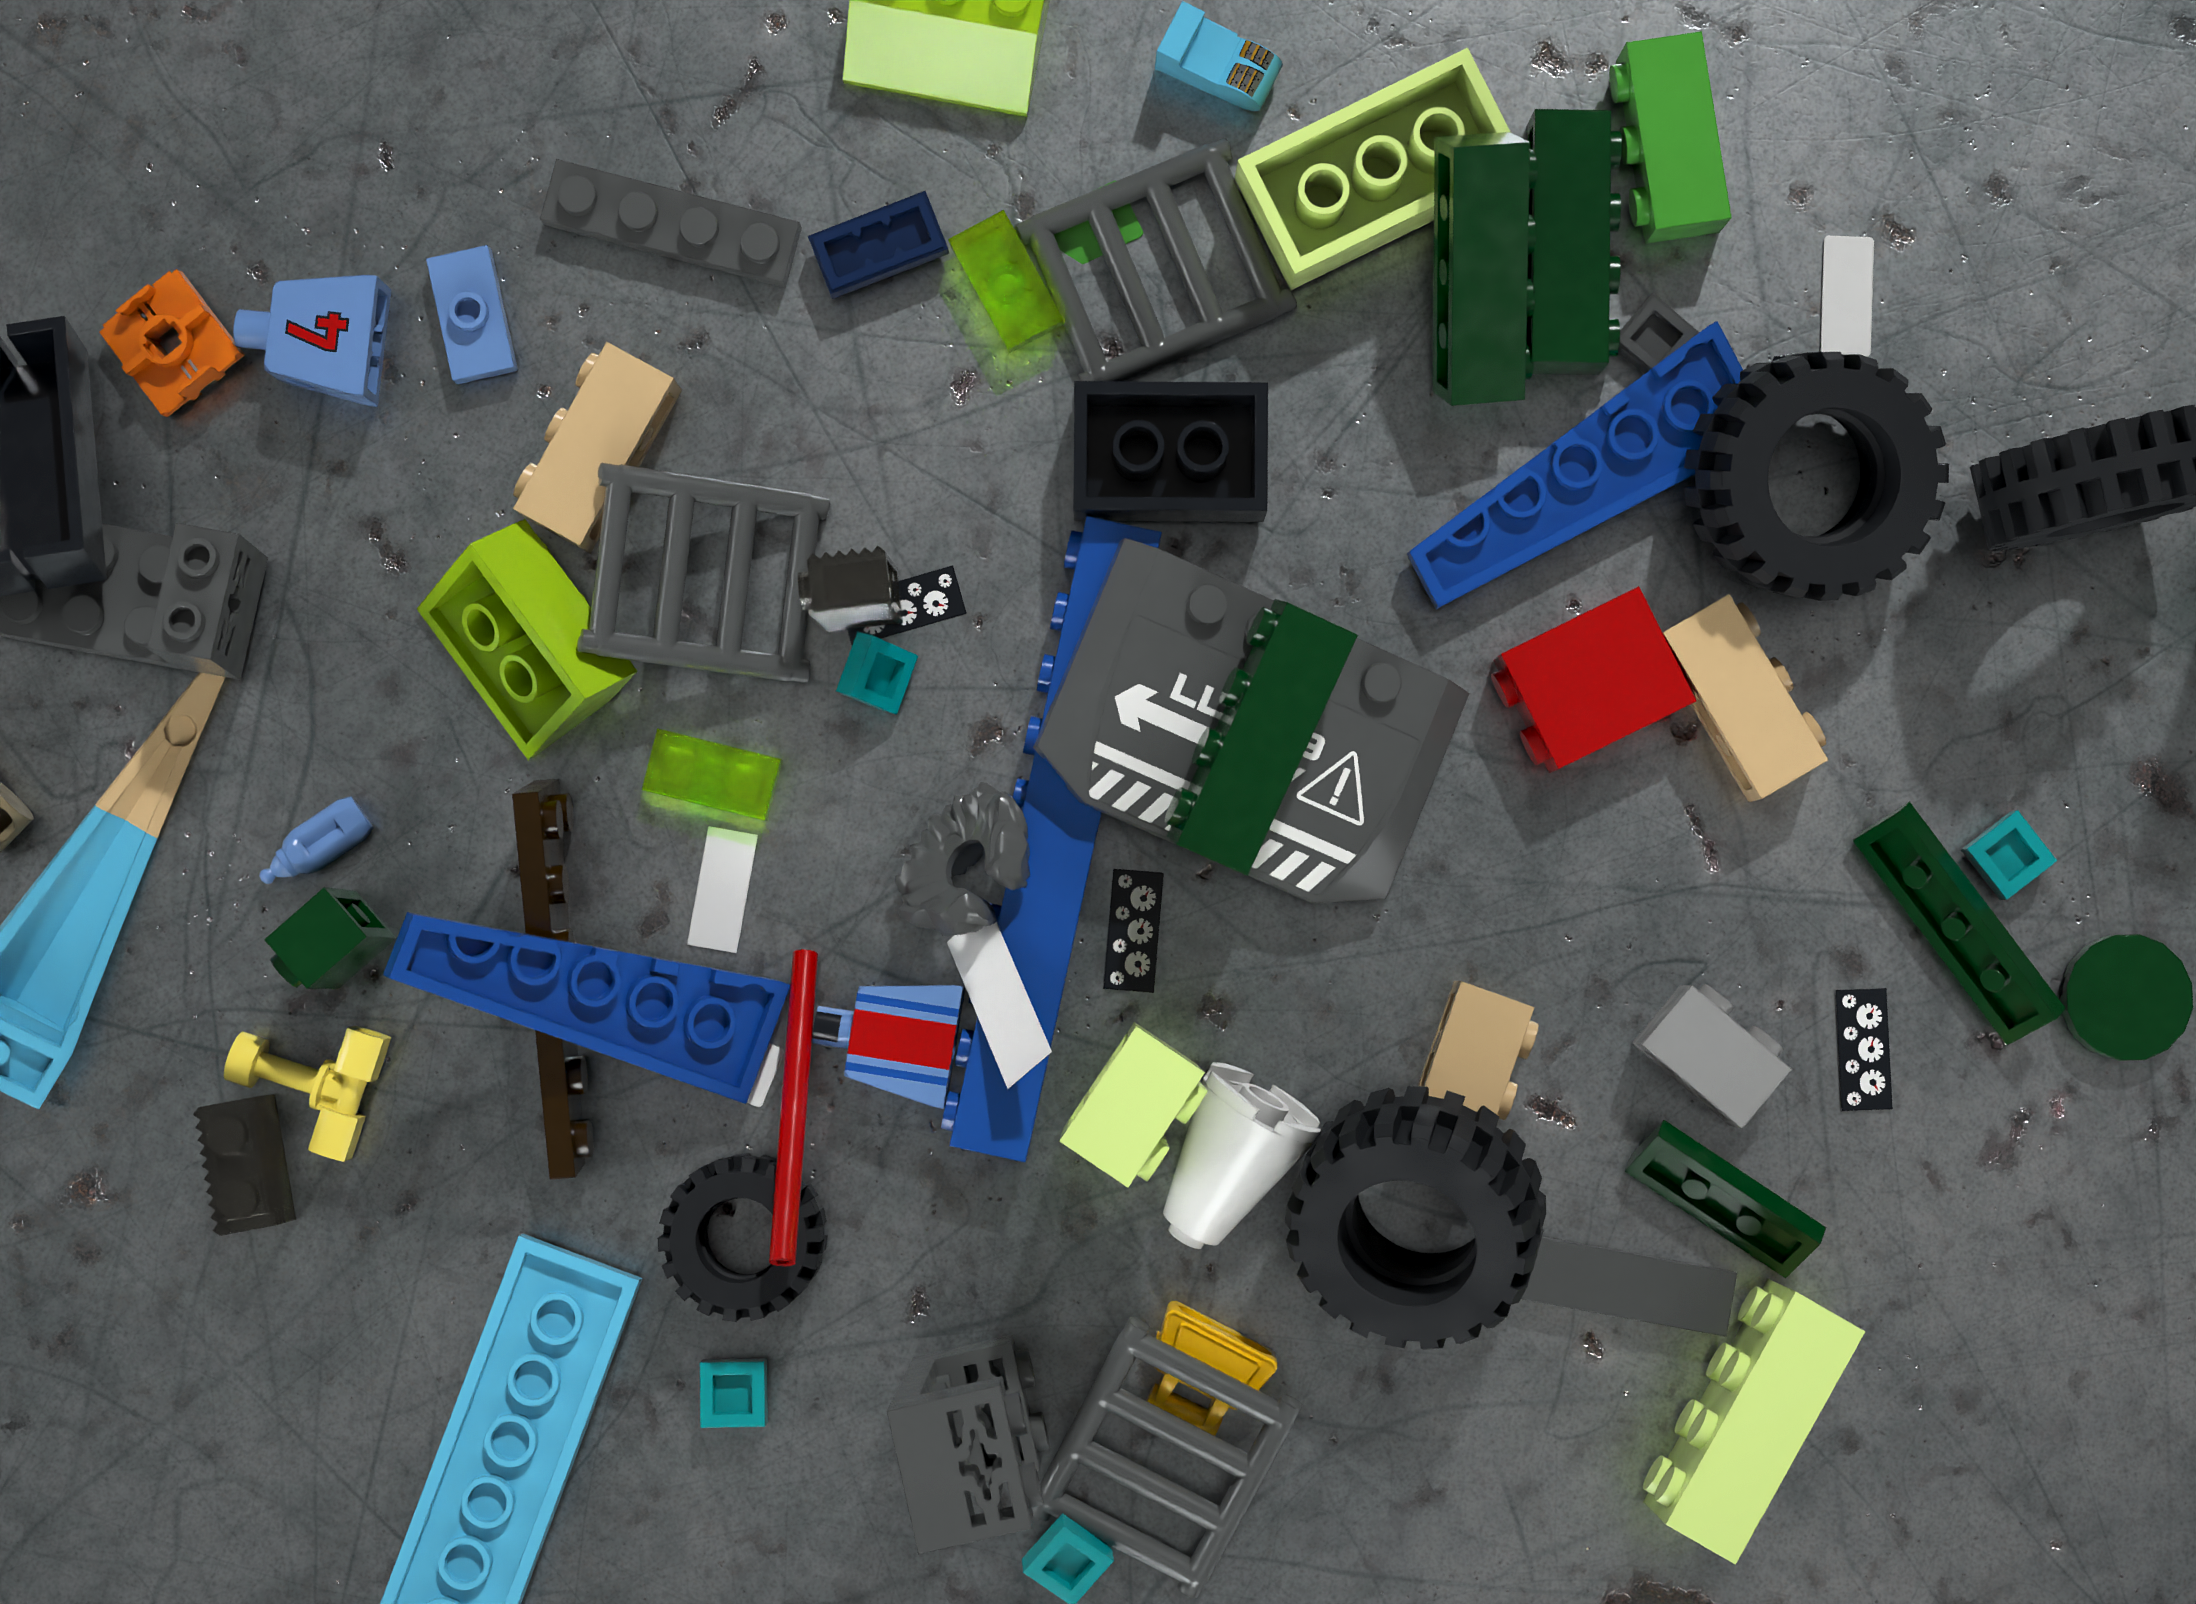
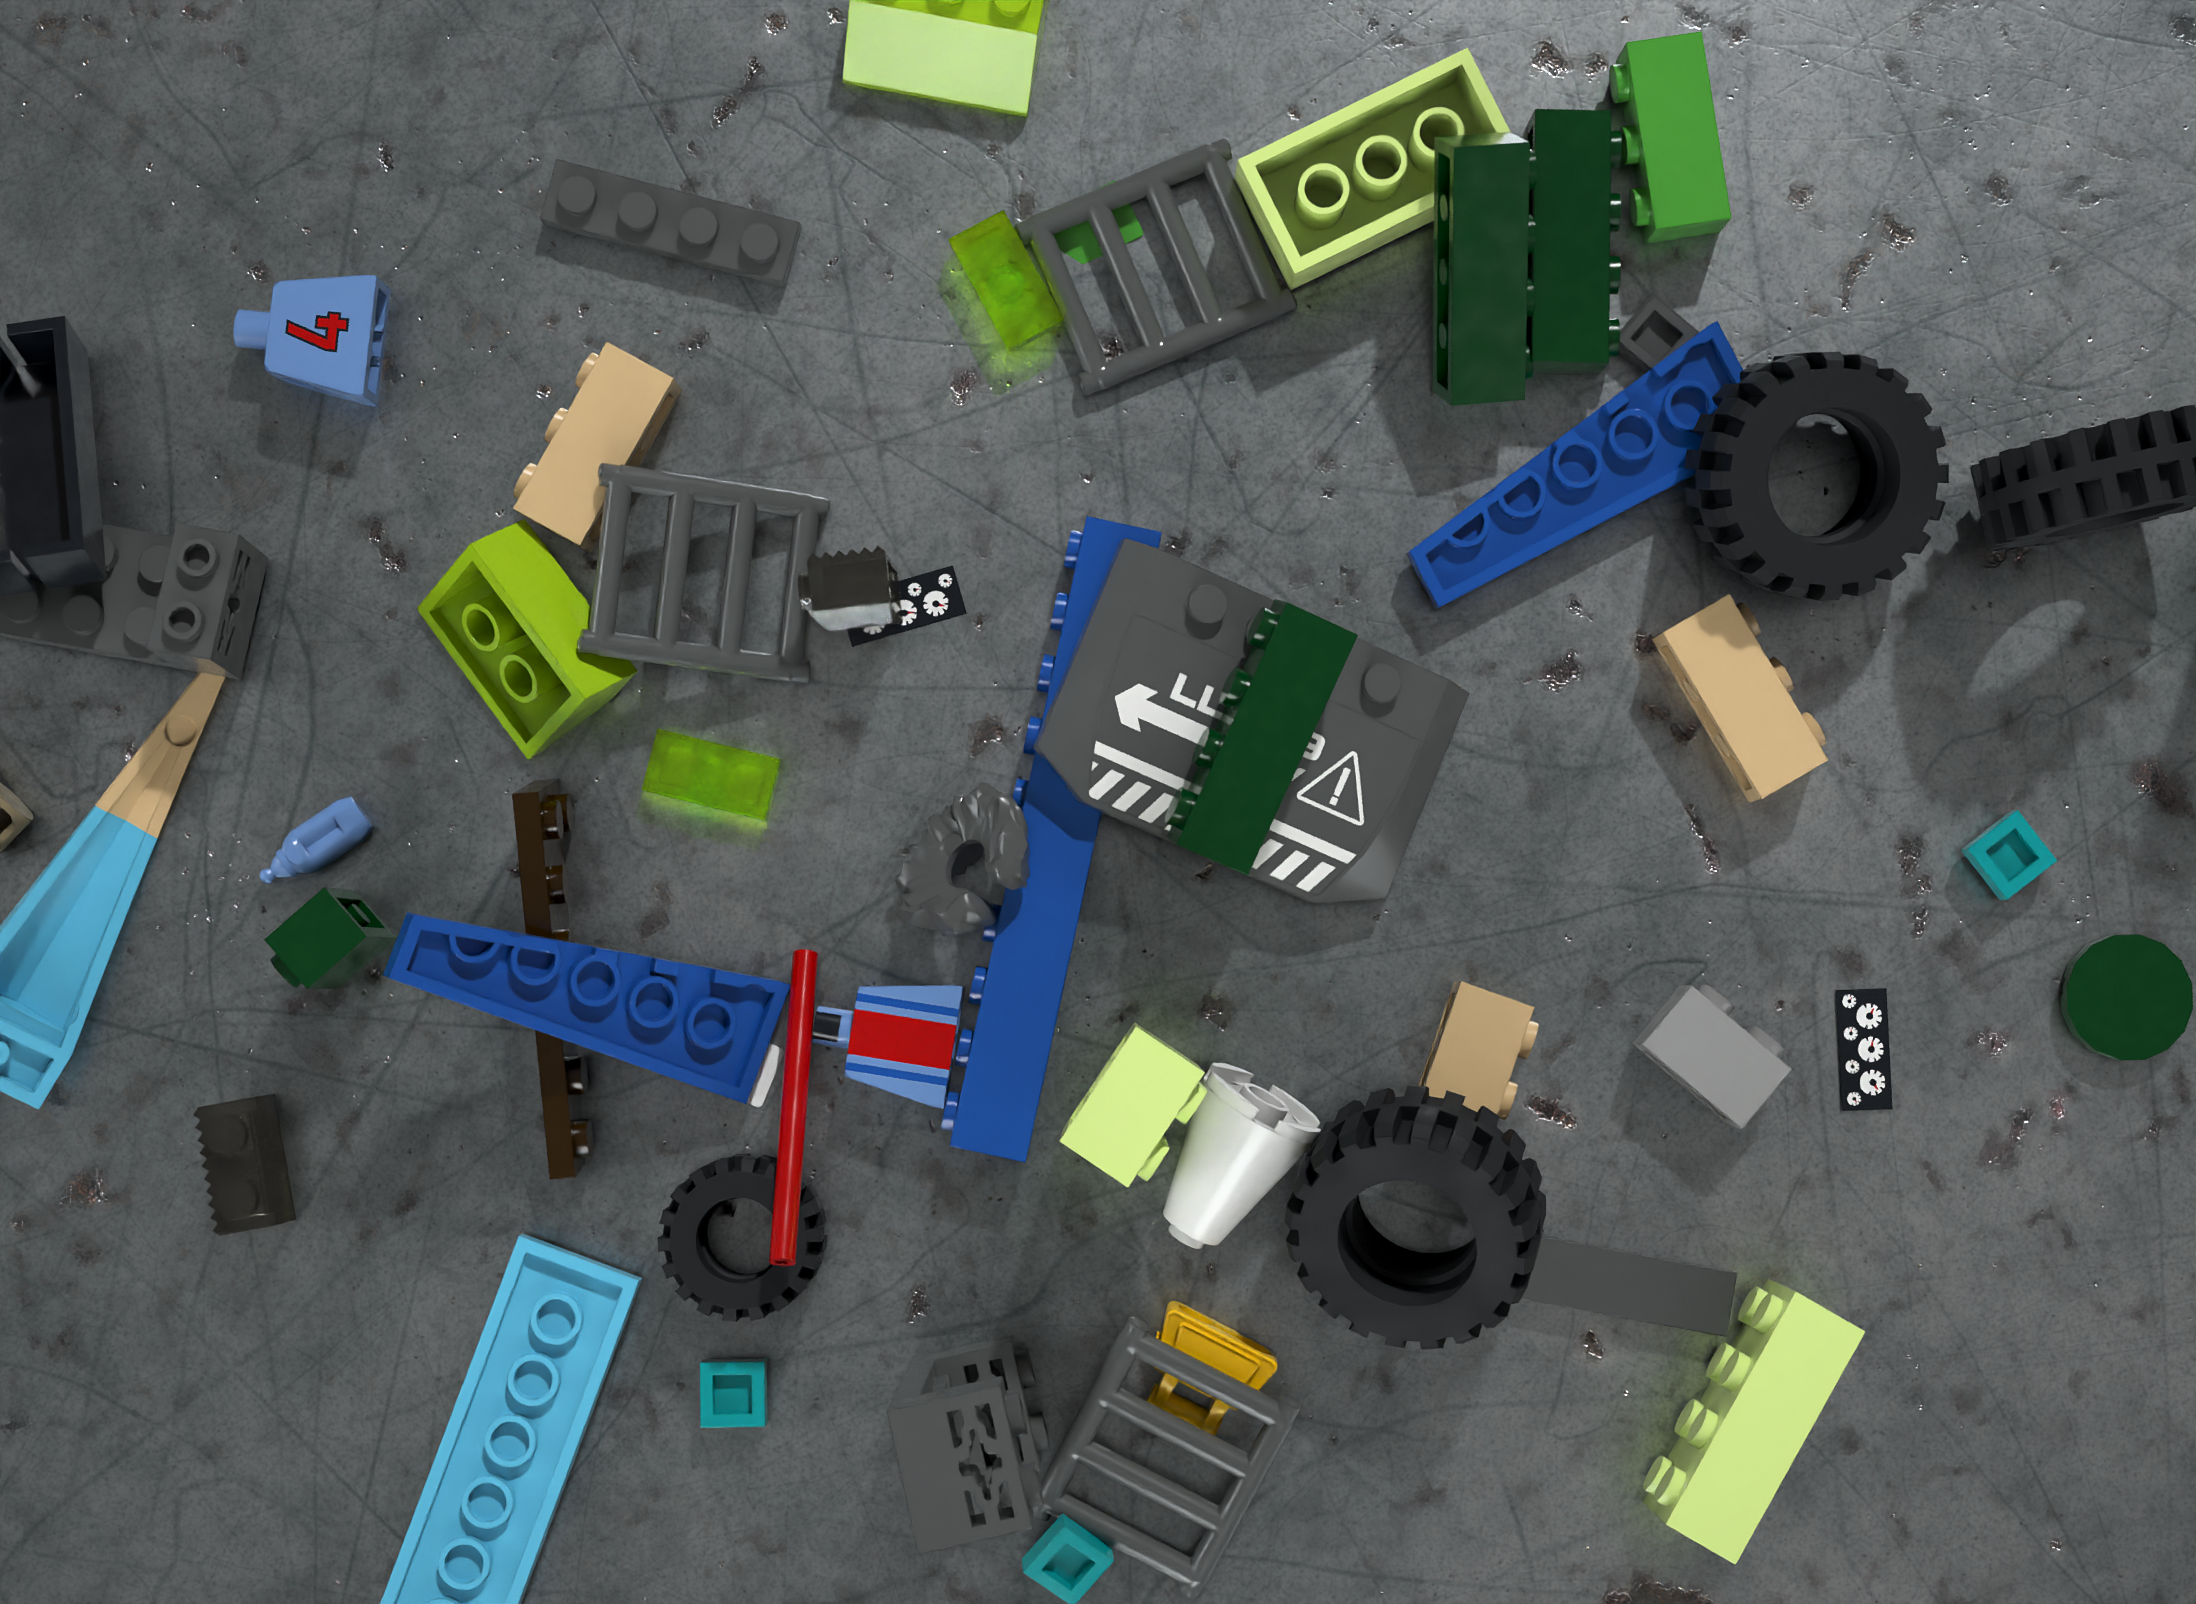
(200, 358): orange piece -> none
(333, 1088): light yellow bar -> none
(472, 314): medium blue plate -> none
(722, 889): white sticker -> none
(877, 673): teal plate -> none
(878, 244): dark blue plate -> none
(1000, 1001): white sticker -> none
(1133, 930): black sticker -> none
(1170, 451): black brick -> none
(1217, 60): medium azure leg -> none
(1591, 681): red brick -> none
(1725, 1199): dark green plate -> none
(1847, 295): white sticker -> none
(1959, 924): dark green plate -> none

